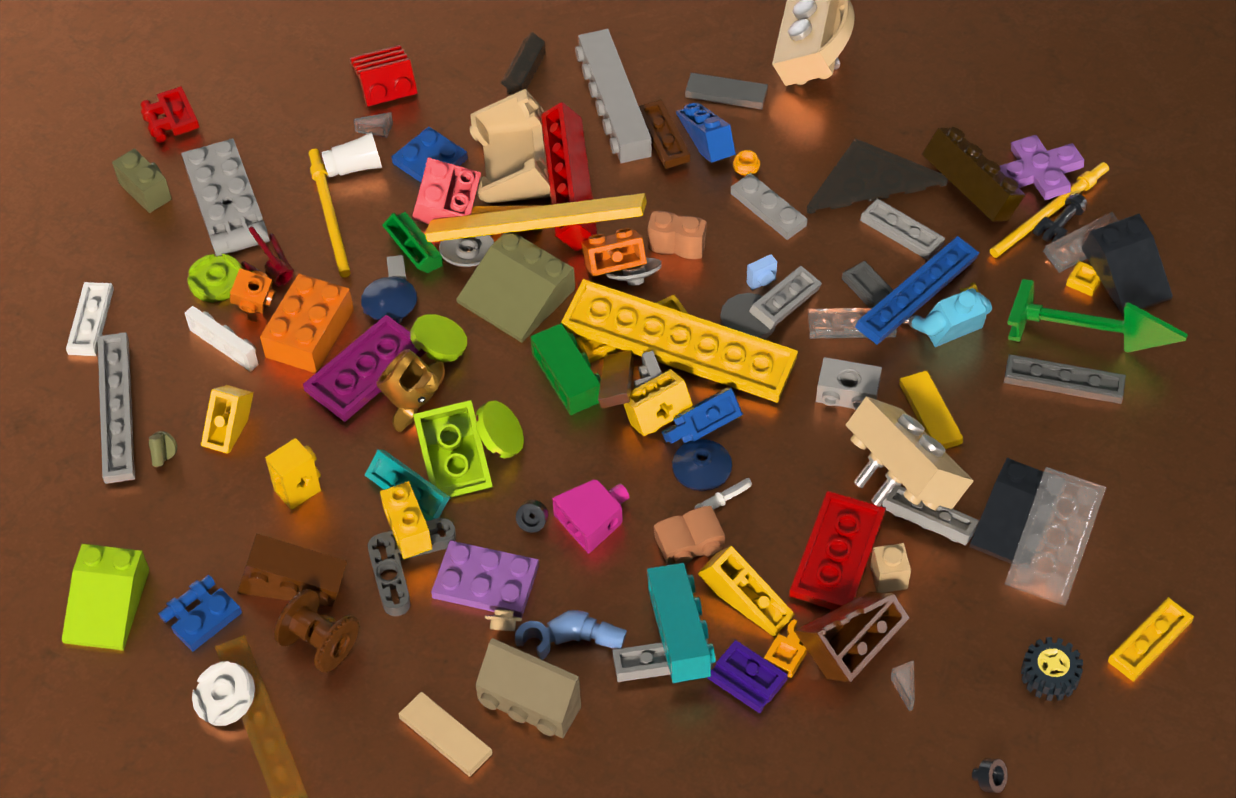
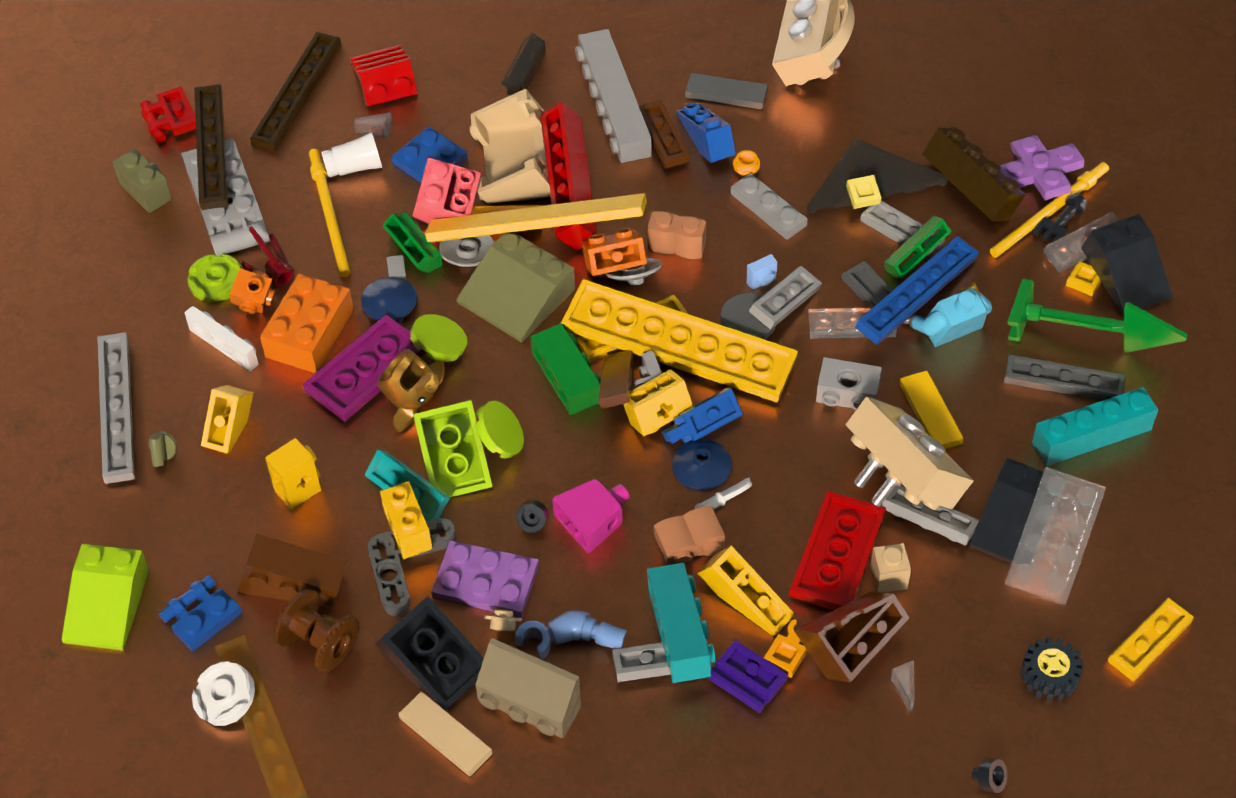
(89, 318): white tile -> none
(211, 147): none -> dark brown tile
(295, 91): none -> dark brown tile
(432, 653): none -> black slope
(863, 191): none -> light yellow plate
(913, 244): none -> green piece
(1094, 426): none -> teal brick

